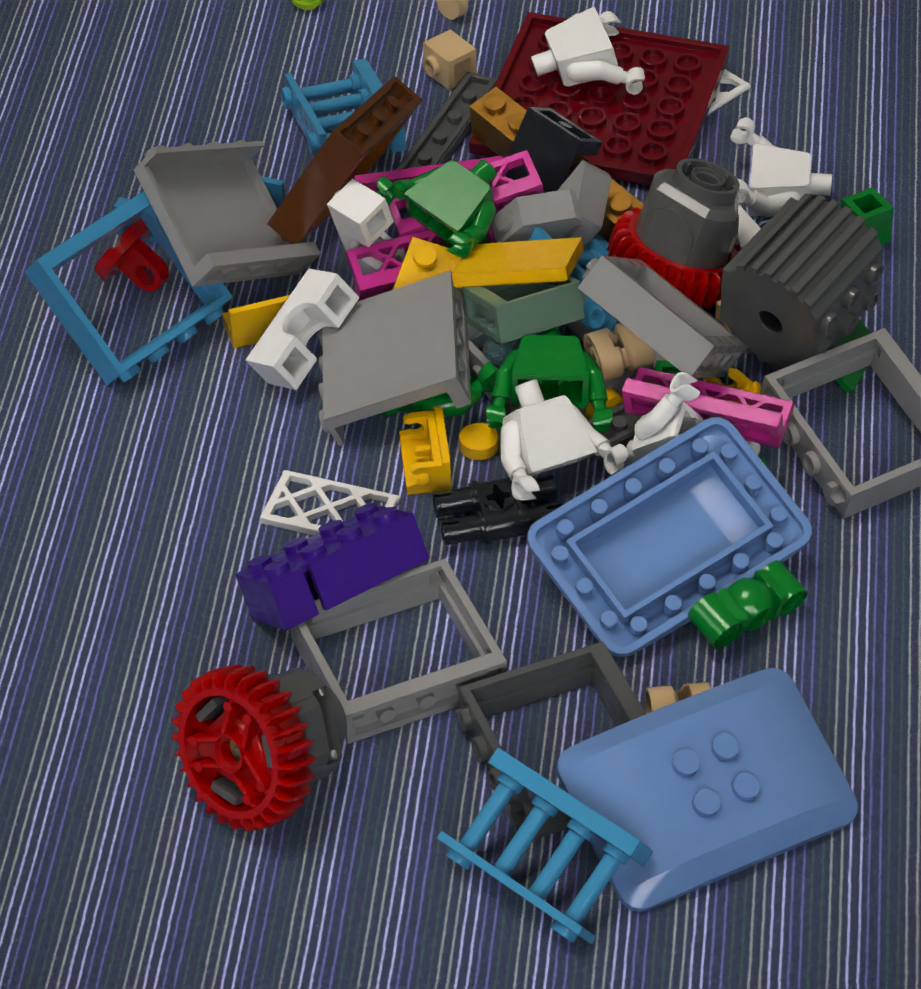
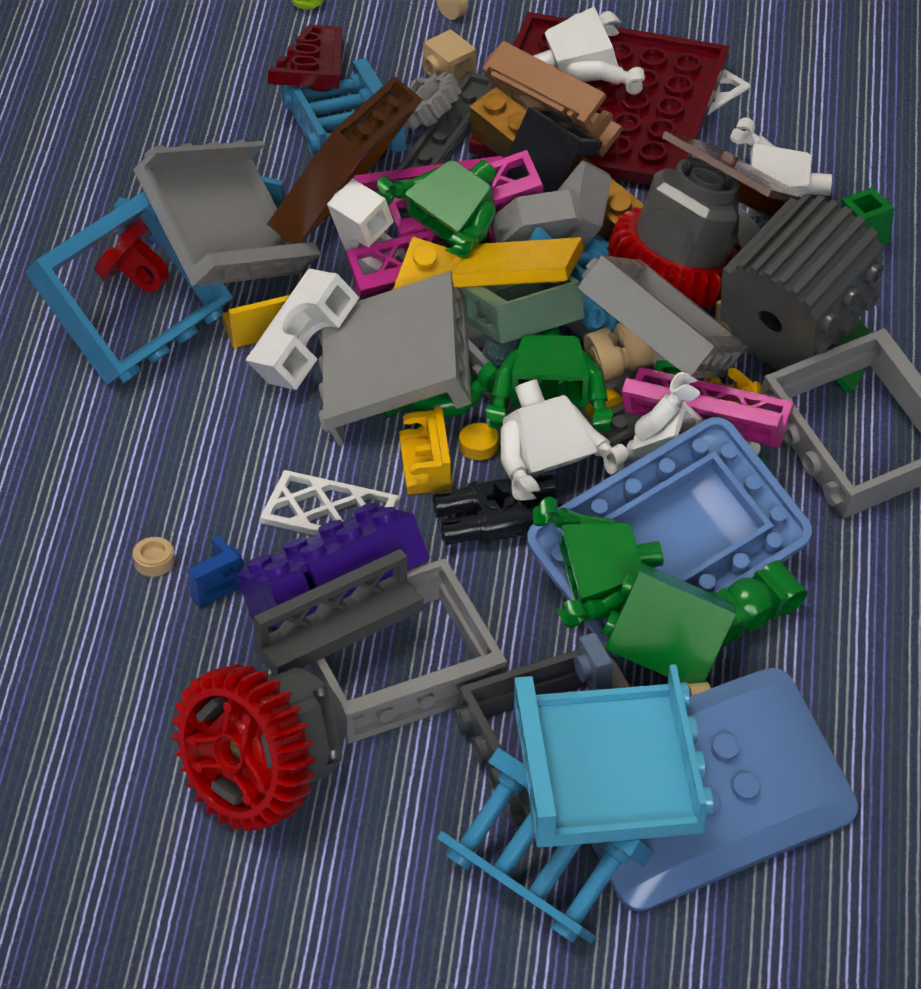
(153, 556): none -> tan tile
(216, 575): none -> blue bracket
(312, 61): none -> dark red wing
(336, 621): none -> dark grey fence
(437, 96): none -> light grey gear
(541, 85): none -> medium nougat door
(593, 663): none -> sand blue plate
(596, 560): none -> green torso
(611, 763): none -> medium azure panel
(668, 624): none -> green brick
(756, 188): none -> reddish brown door

